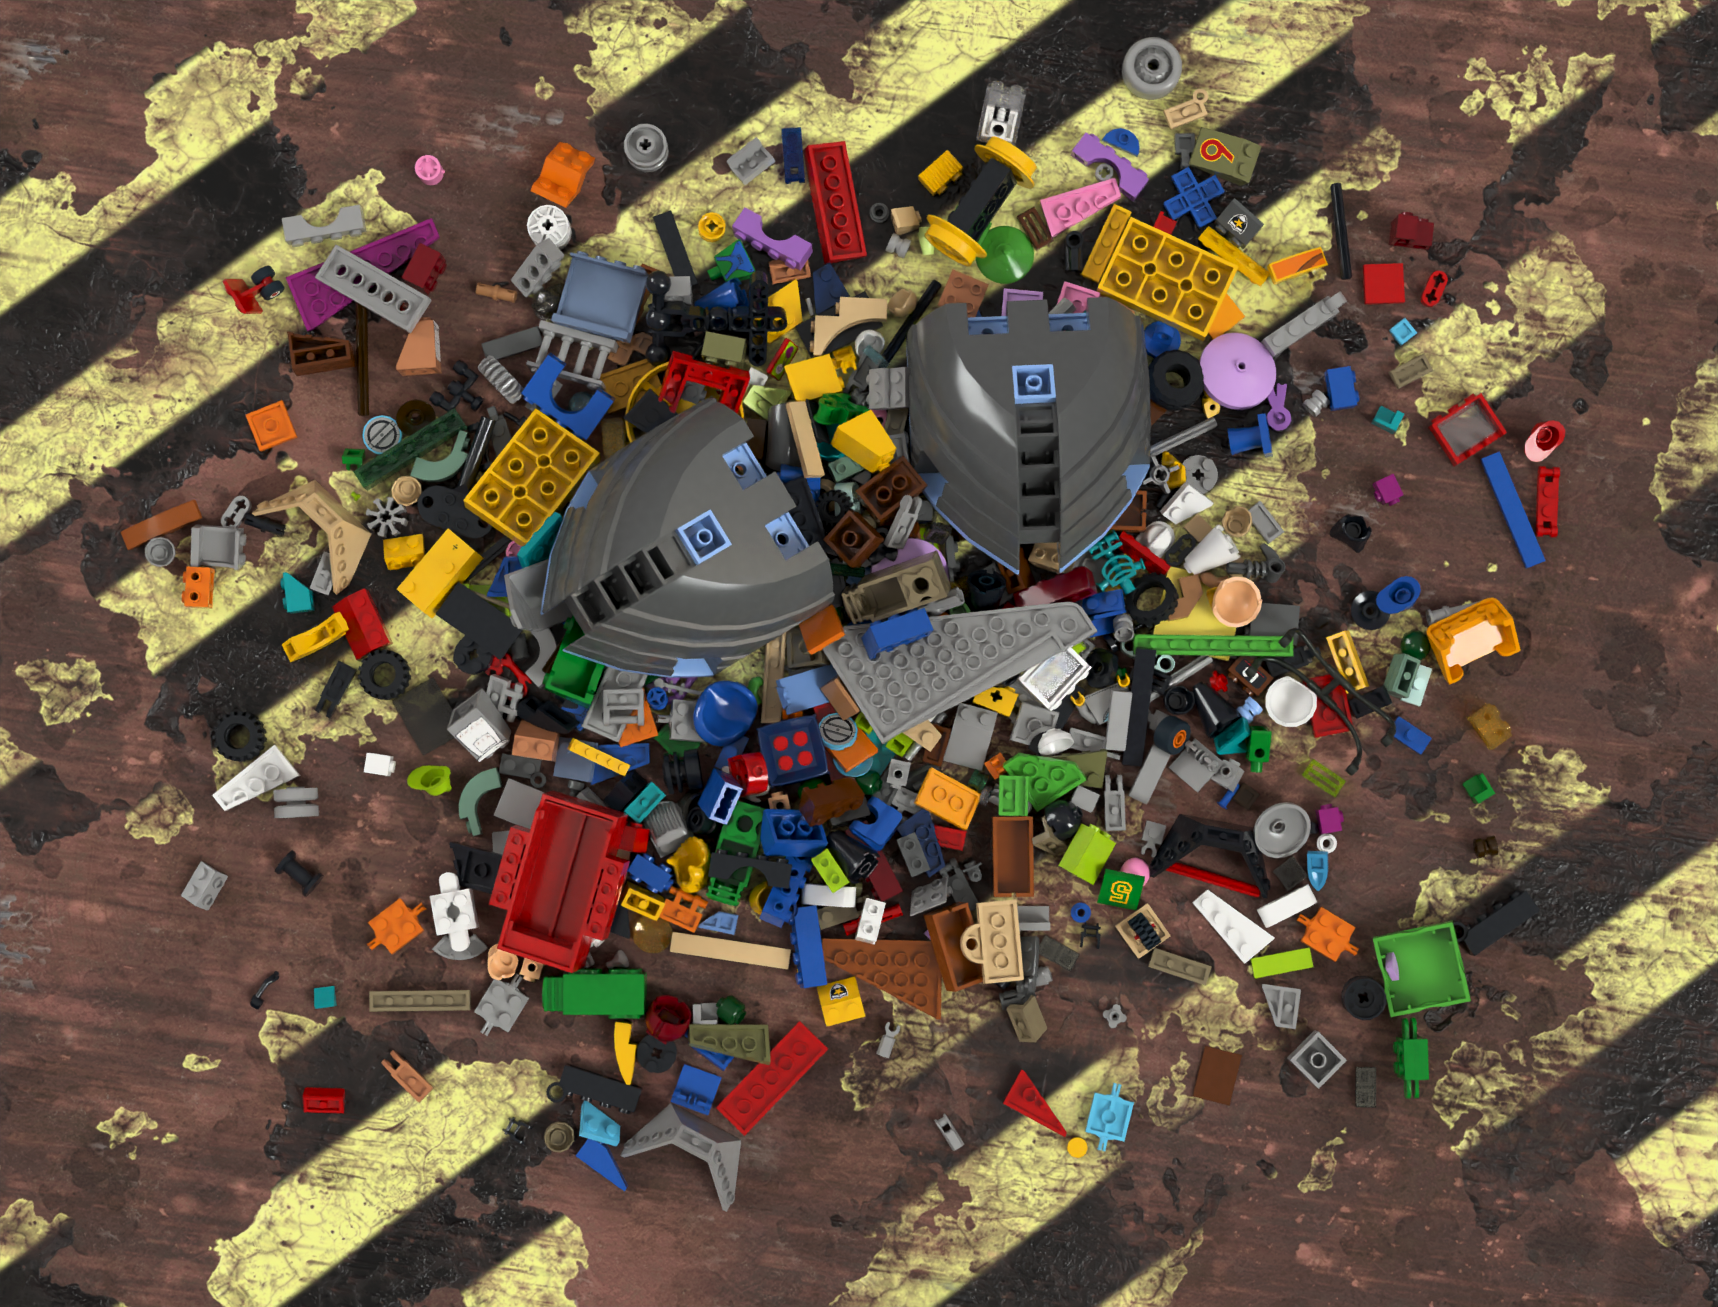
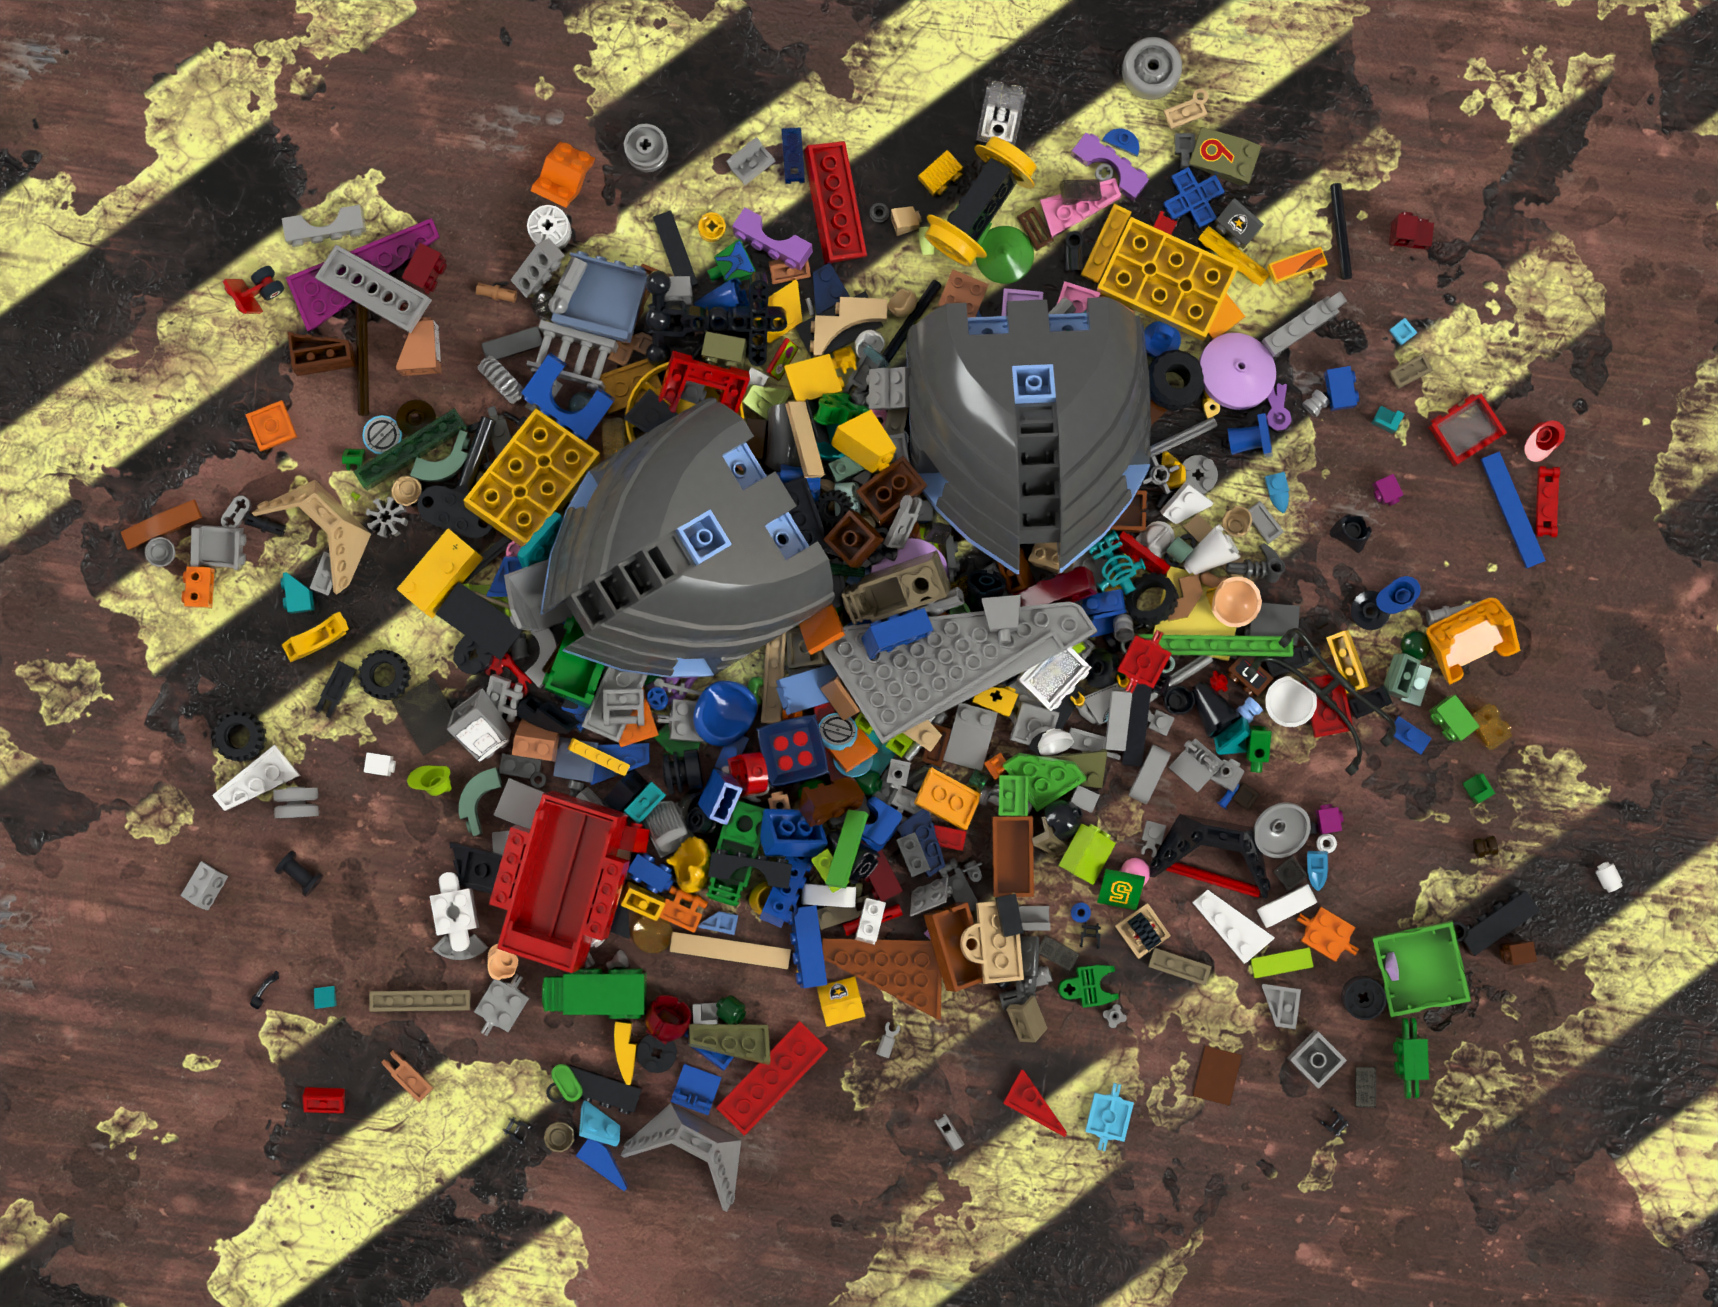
(364, 622): red slope -> none
(396, 926): orange plate -> none
(403, 551): yellow bracket -> none
(429, 170): bright pink piece -> none
(458, 390): black piece -> none
(531, 975): light nougat brick -> none
(566, 1082): none -> bright green tile
(567, 285): none -> light grey piece
(846, 849): none -> bright green tile
(898, 245): light grey wheel -> none
(1002, 615): none -> light grey torso
(1009, 915): none -> black tile
(1077, 1147): yellow tile -> none
(1079, 190): none -> clear smoke plate
(1080, 986): none -> green piece
(1114, 805): light grey hinge -> none
(1144, 661): none -> red plate
(1172, 735): black wheel -> none
(1178, 550): none -> sand green piece
(1278, 490): none -> dark azure plate
(1330, 1127): none -> black piece
(1337, 787): clear neon green tile -> none
(1383, 283): red tile -> none
(1429, 287): red beam -> none
(1453, 719): none -> bright green brick
(1518, 952): none -> reddish brown brick
(1609, 877): none -> white brick

